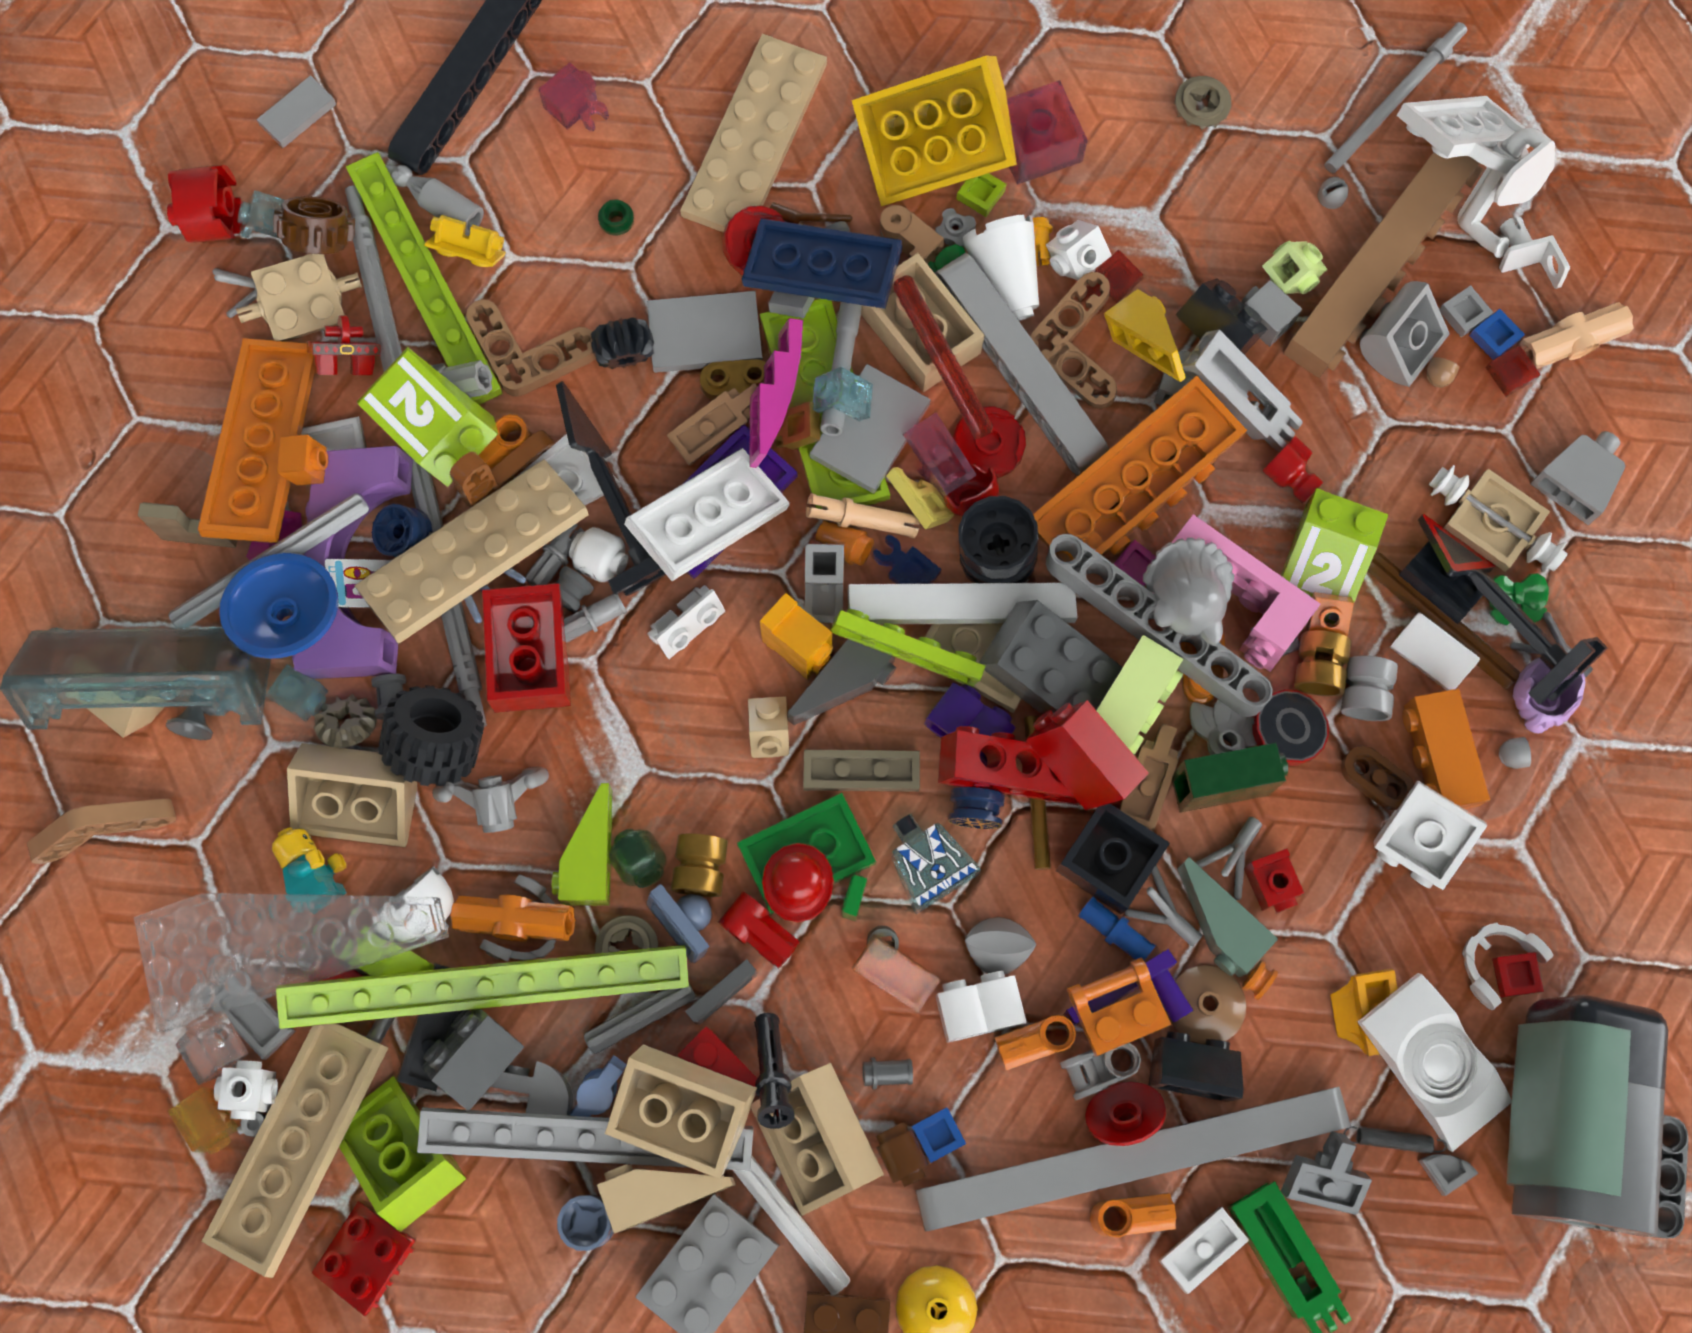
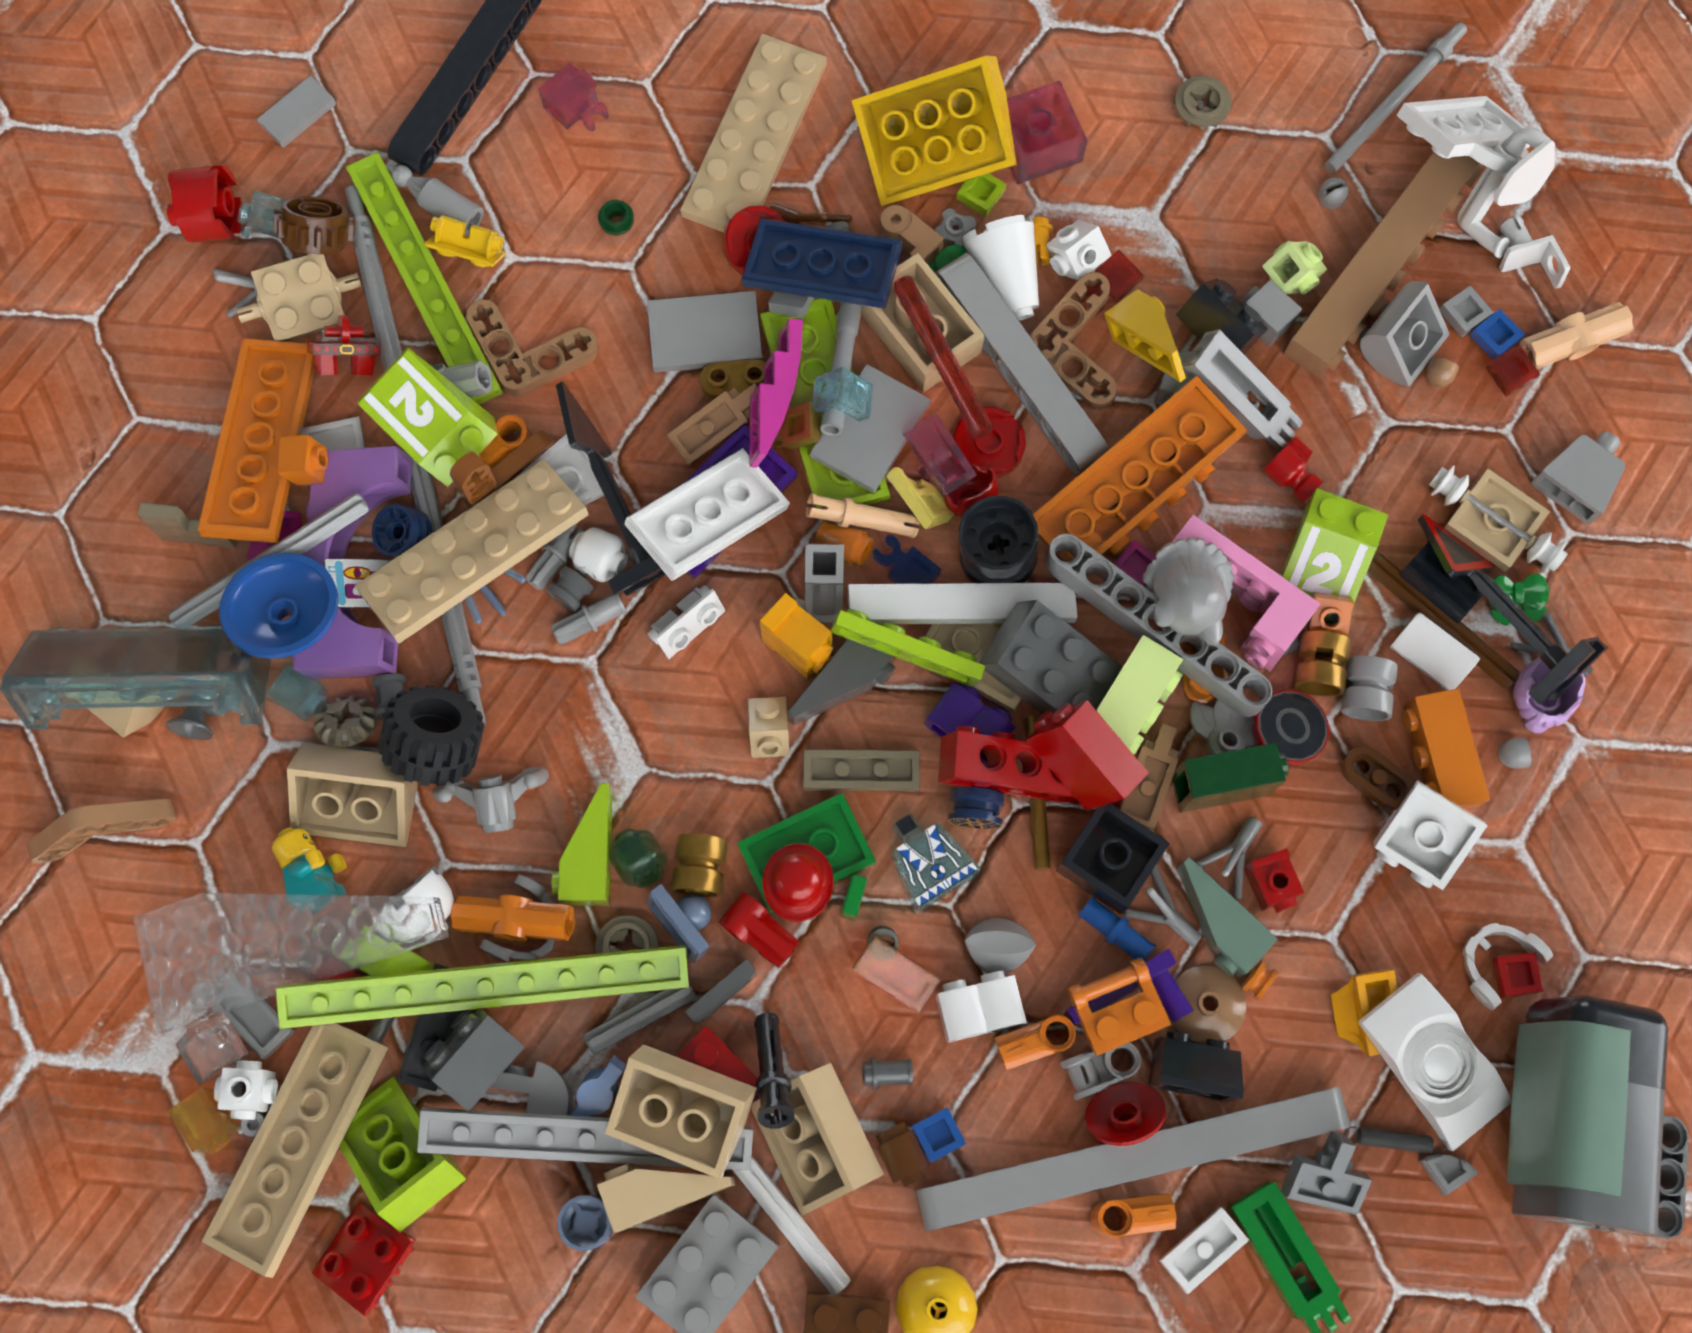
(525, 648): red slope -> none
(622, 343): black gear -> none

